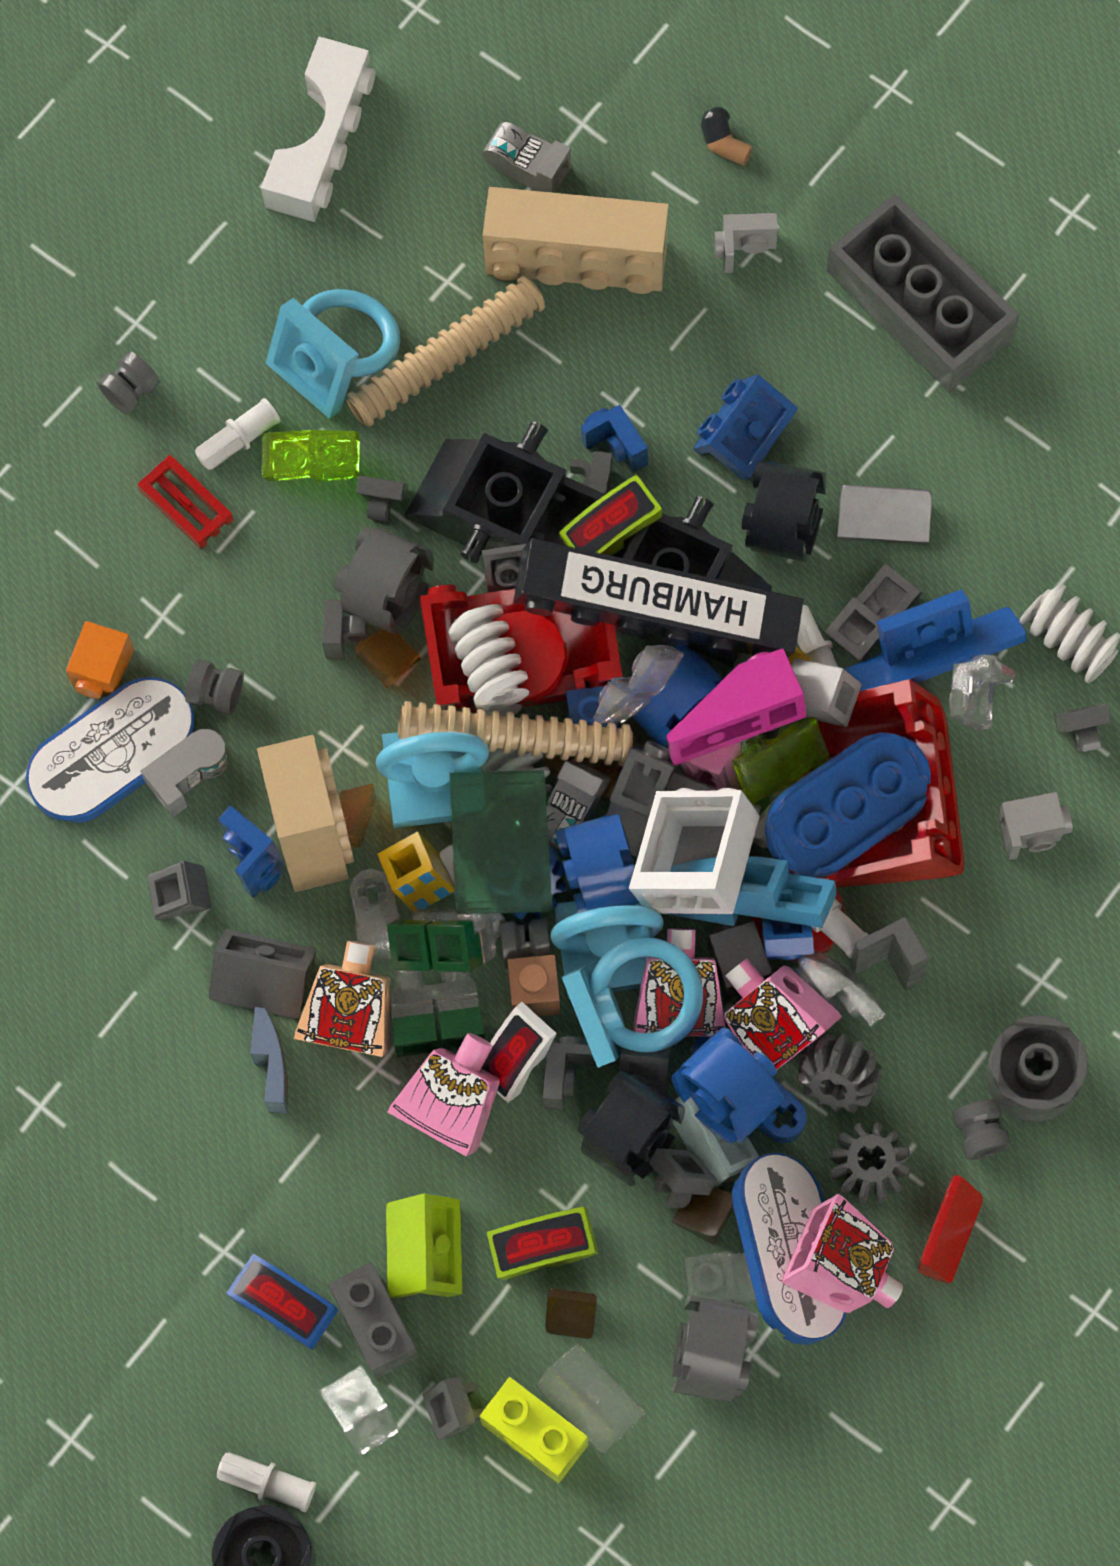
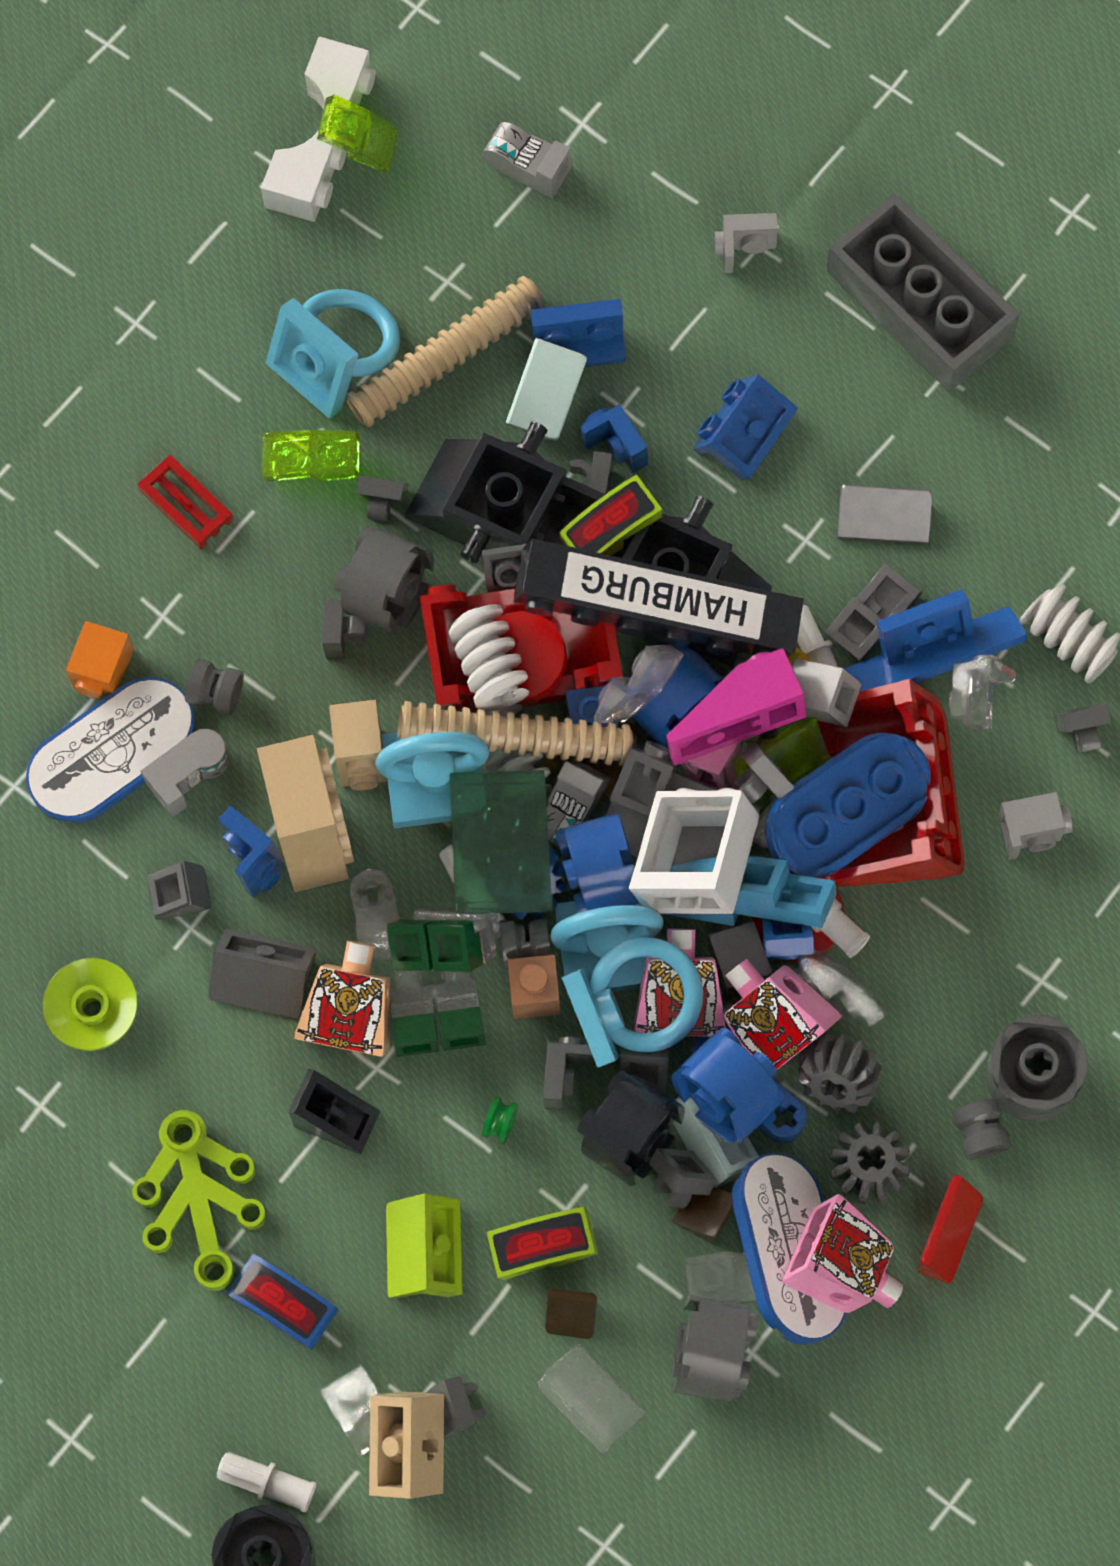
(83, 983): none -> lime dish
(128, 382): dark grey wheel -> none
(195, 1191): none -> lime plant
(237, 434): white axle -> none
(268, 1052): sand blue slope -> none
(332, 1113): none -> black slope
(357, 743): none -> tan brick
(357, 810): clear orange slope -> none
(358, 132): none -> clear neon green slope
(373, 1320): dark grey brick -> none
(386, 656): clear orange slope -> none
(406, 1444): none -> tan brick
(416, 872): yellow brick -> none
(451, 1096): bright pink torso -> none
(499, 1120): none -> green bush
(517, 1049): slope -> none
(534, 1430): neon yellow brick -> none
(546, 388): none -> light aqua slope
(575, 239): tan brick -> none
(585, 328): none -> blue bracket
(719, 137): arm -> none
(761, 775): none -> dark grey tile
(785, 511): black brick -> none
(898, 945): dark grey panel -> none

